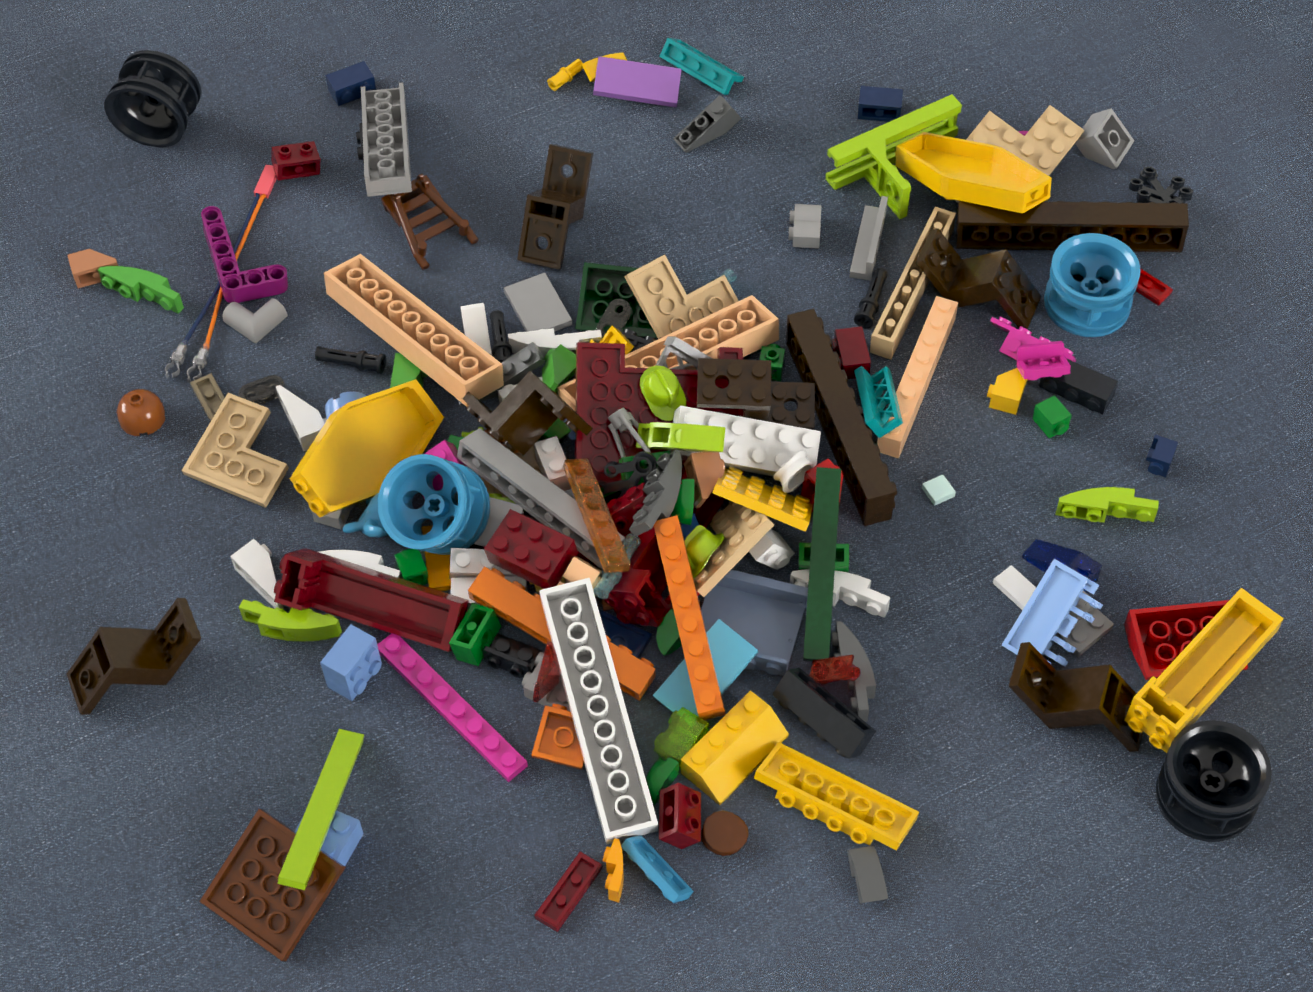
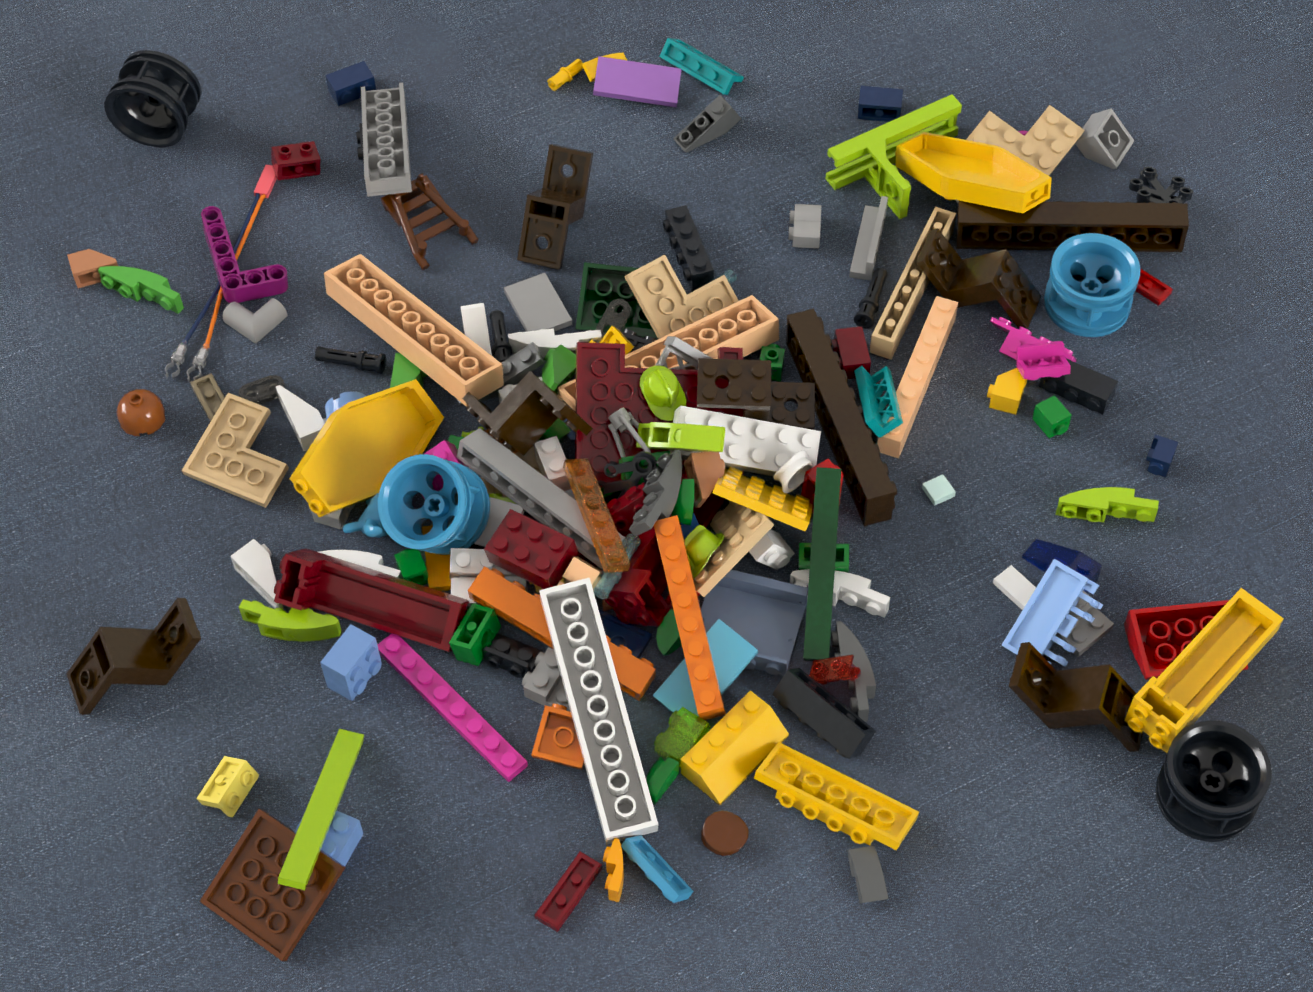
(228, 785): none -> light yellow bracket
(548, 674): clear red slope -> none
(680, 816): dark red brick -> none
(688, 247): none -> black brick

